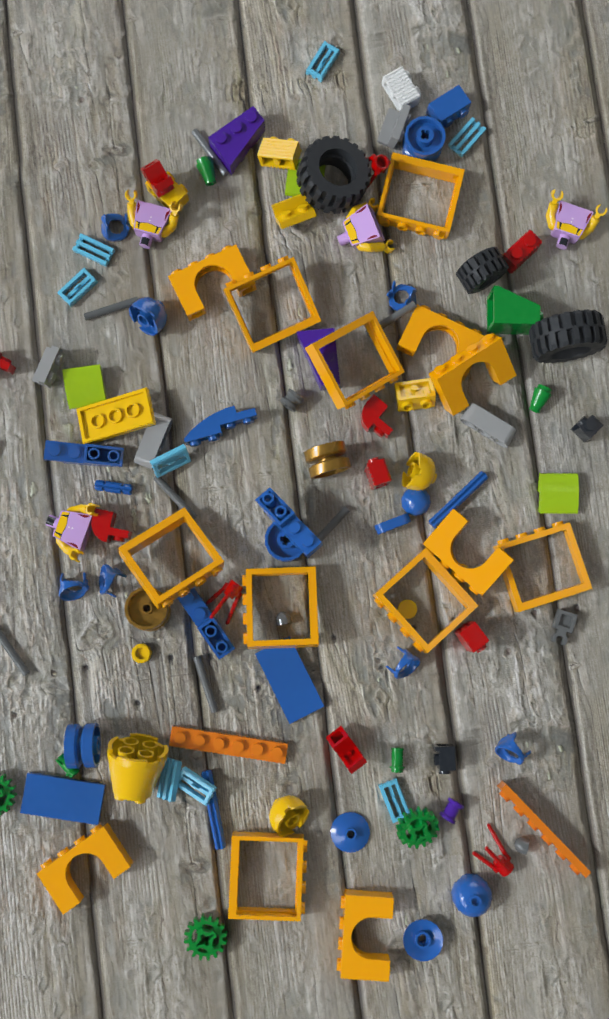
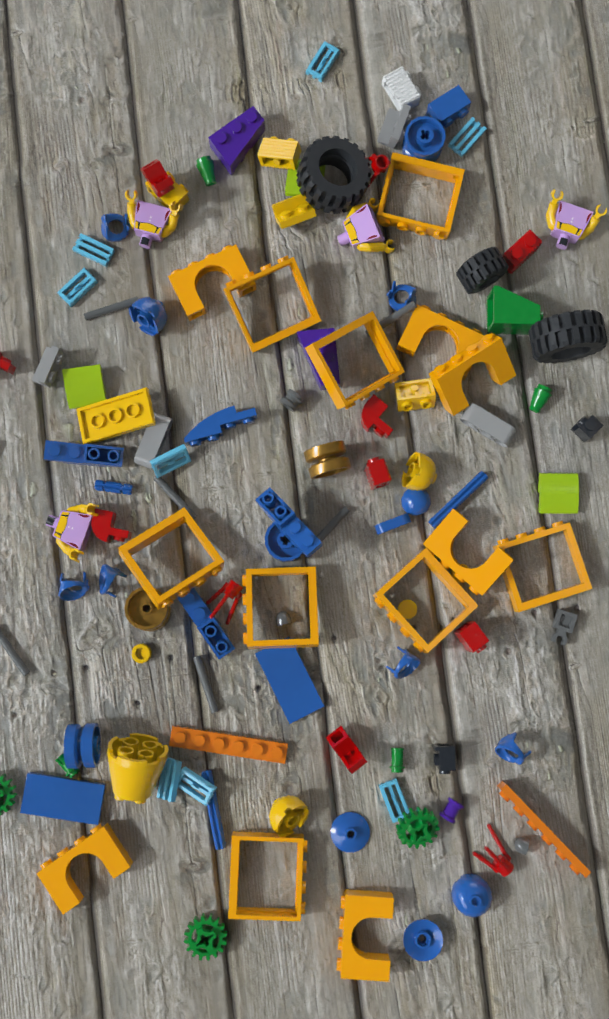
(208, 150): dark grey bar -> none

